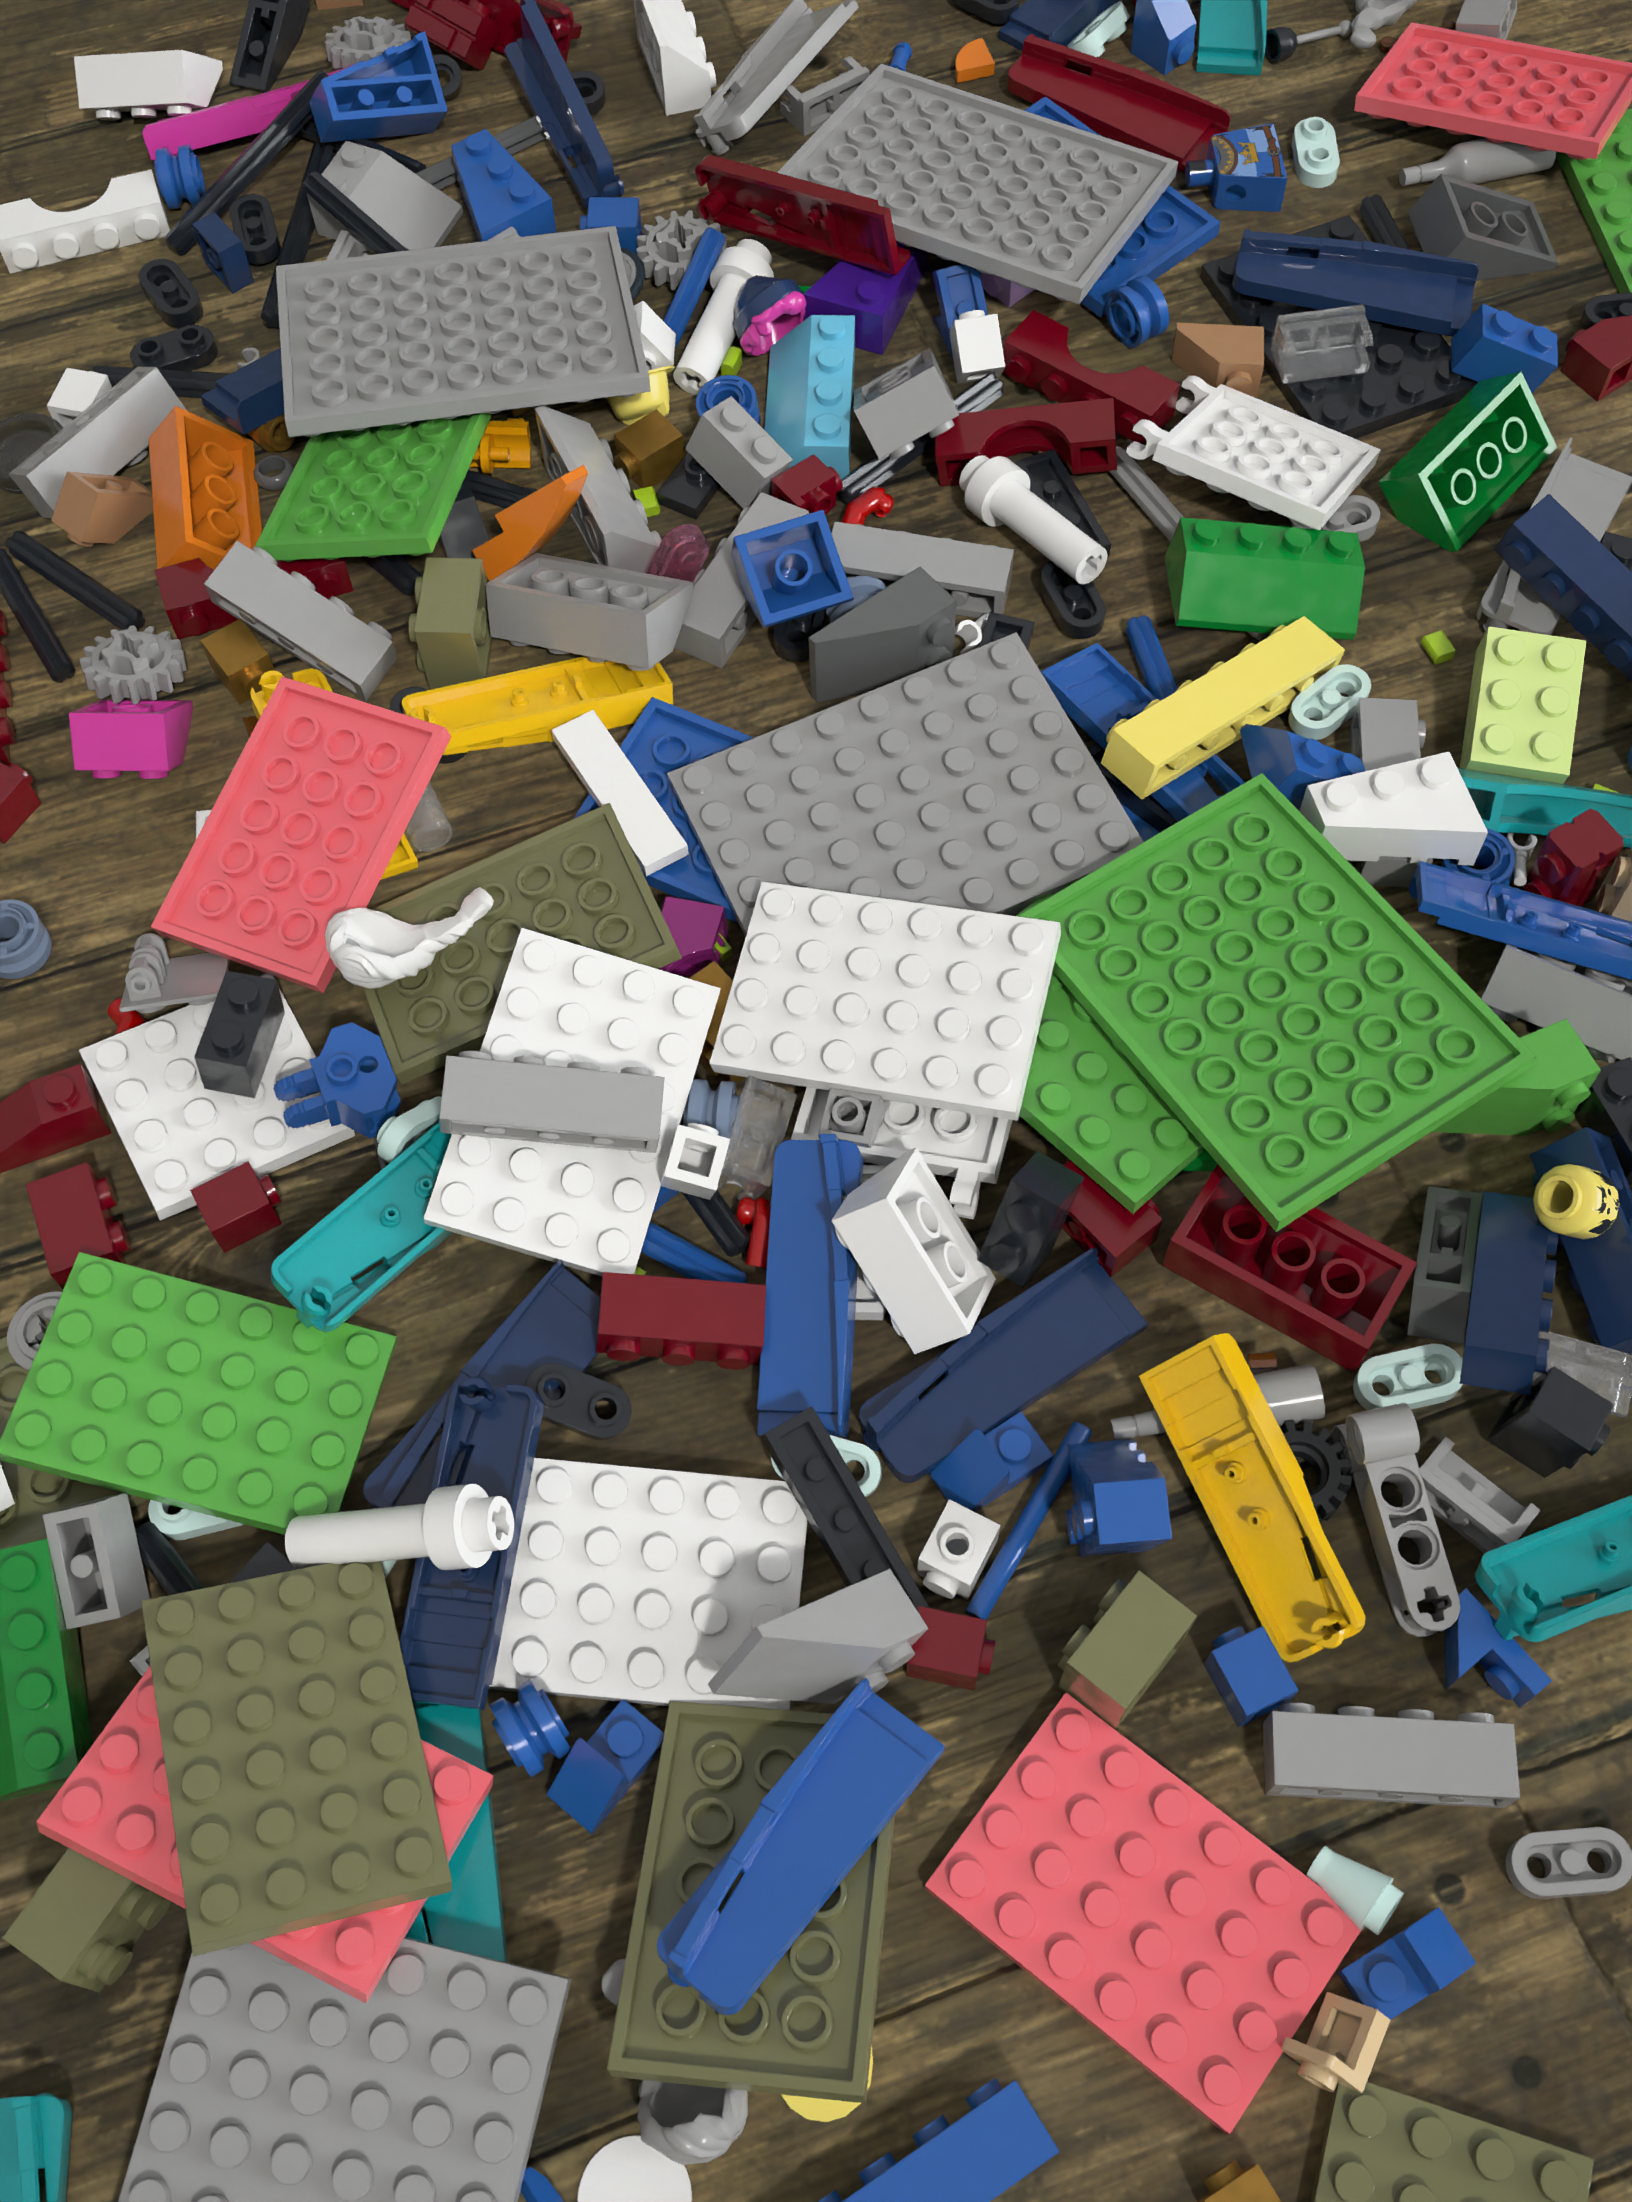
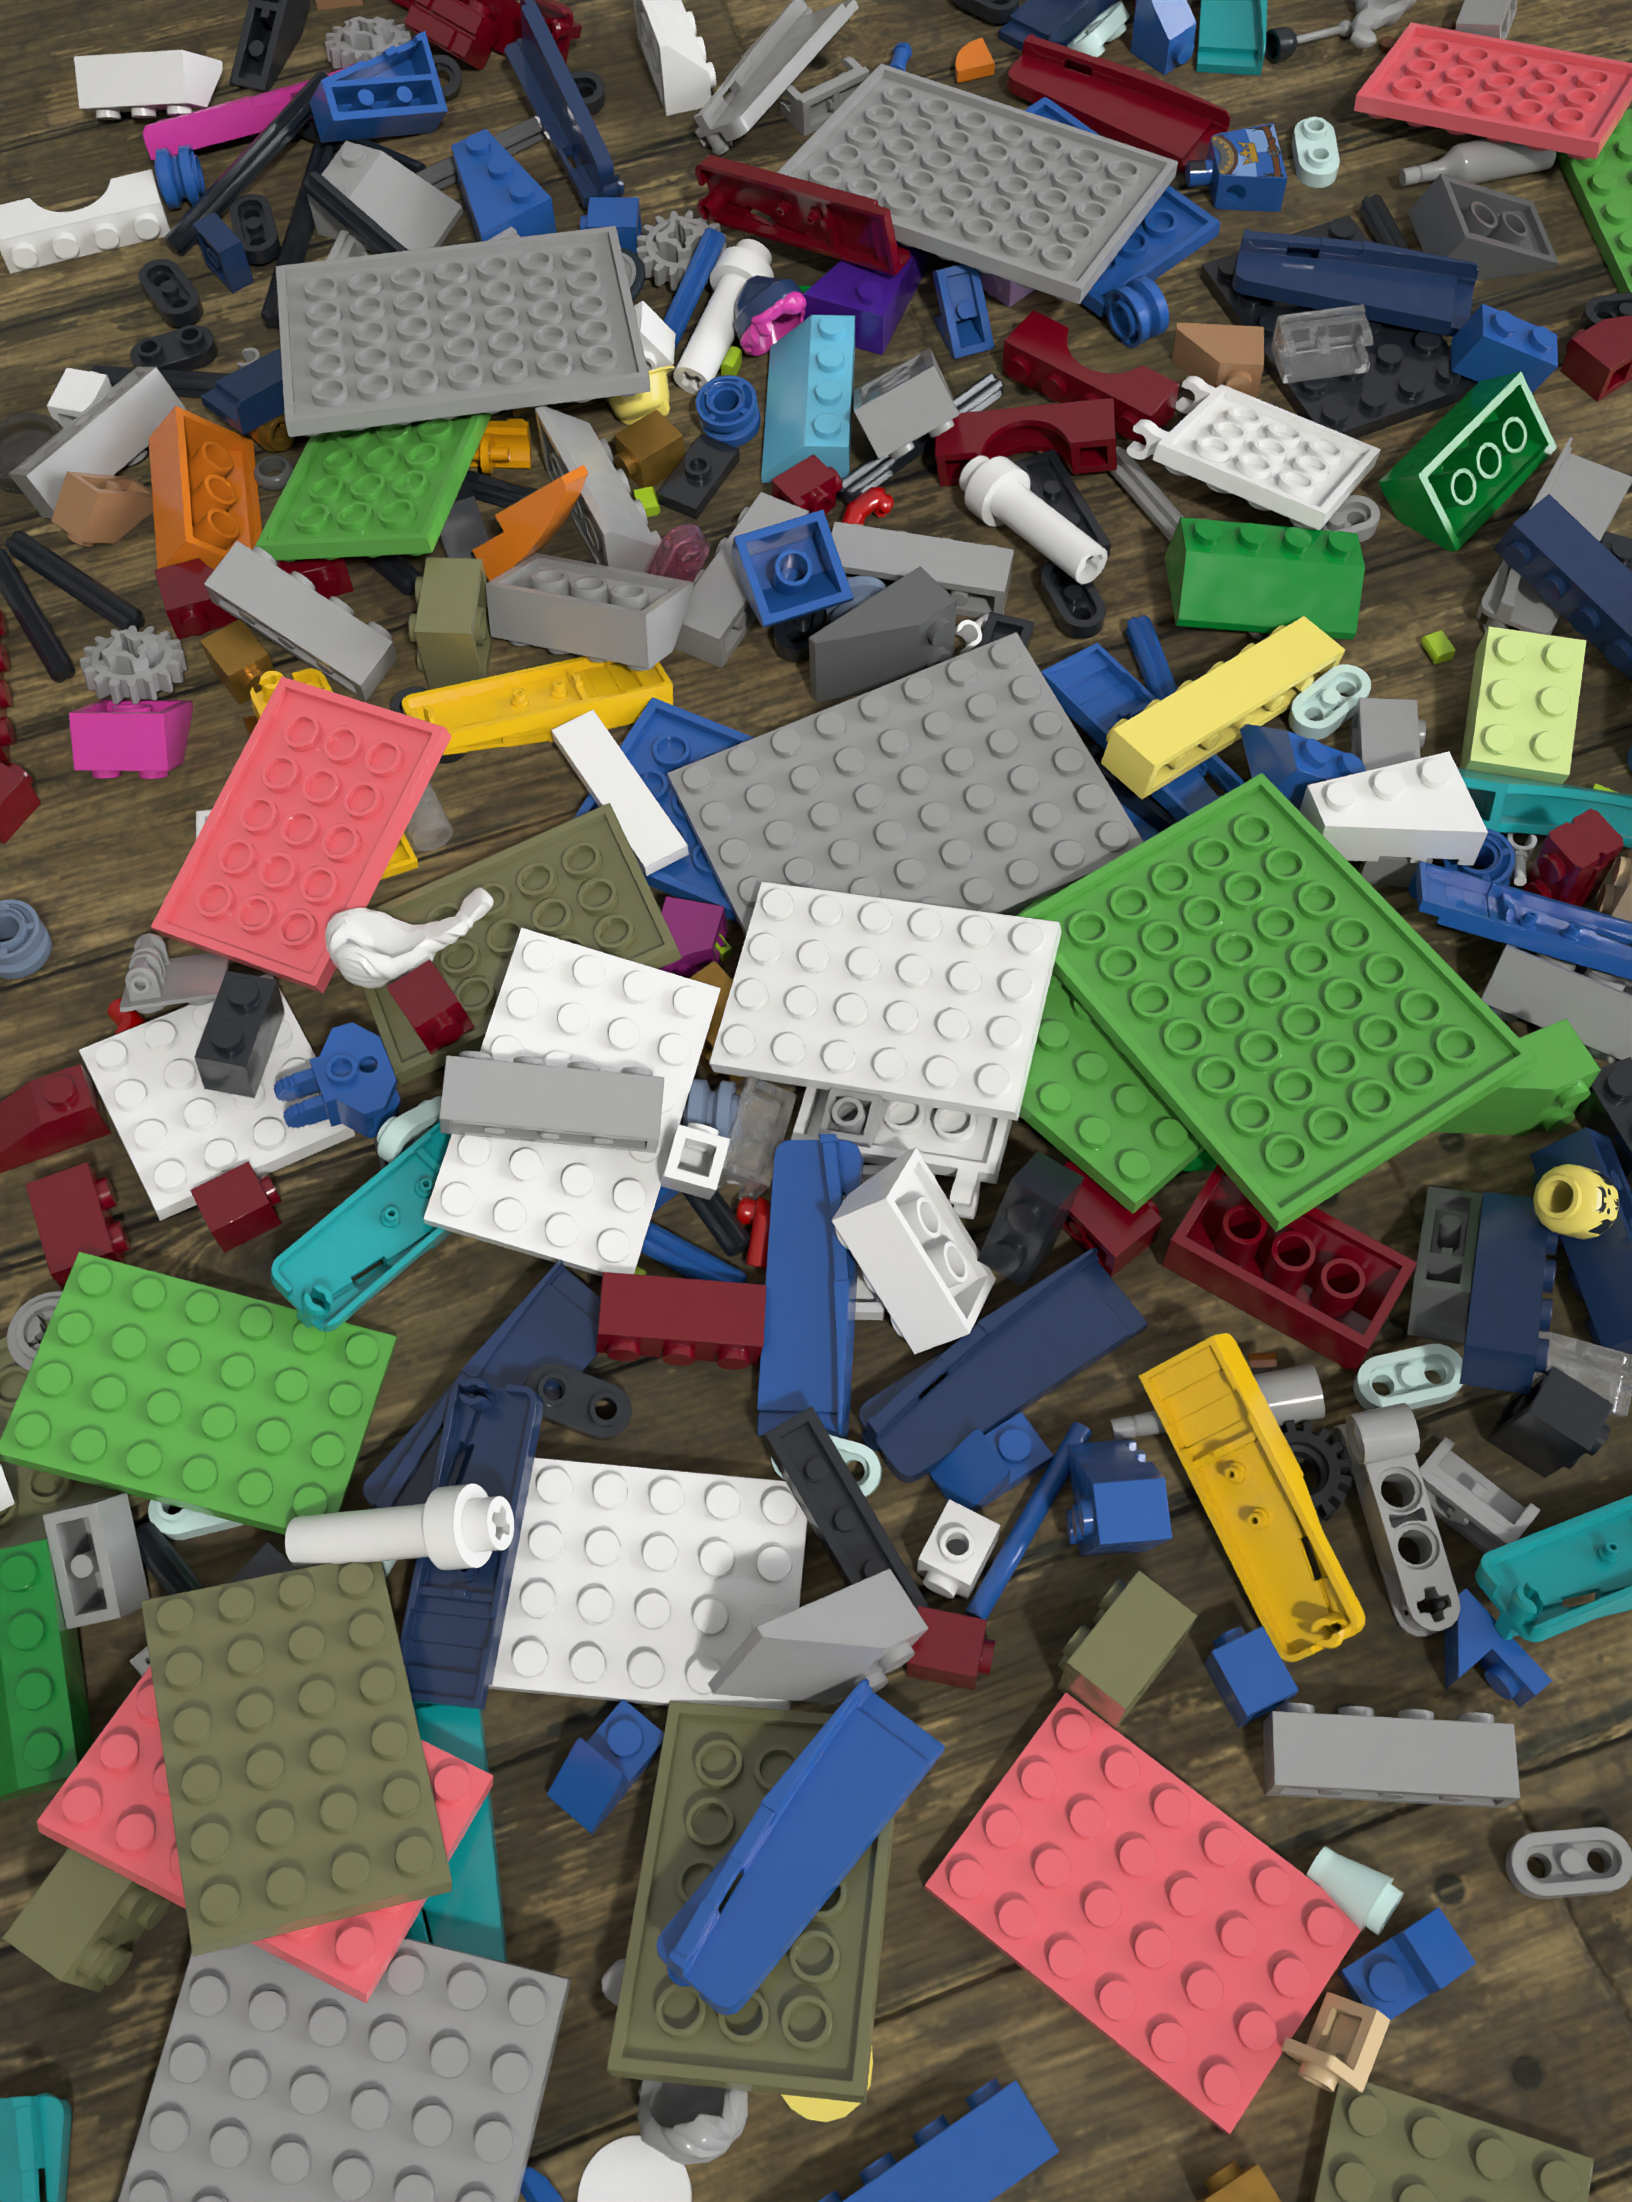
(430, 1007): none -> dark red brick
(530, 1728): blue wheel -> none
(737, 452): light grey brick -> none
(976, 346): white brick -> none

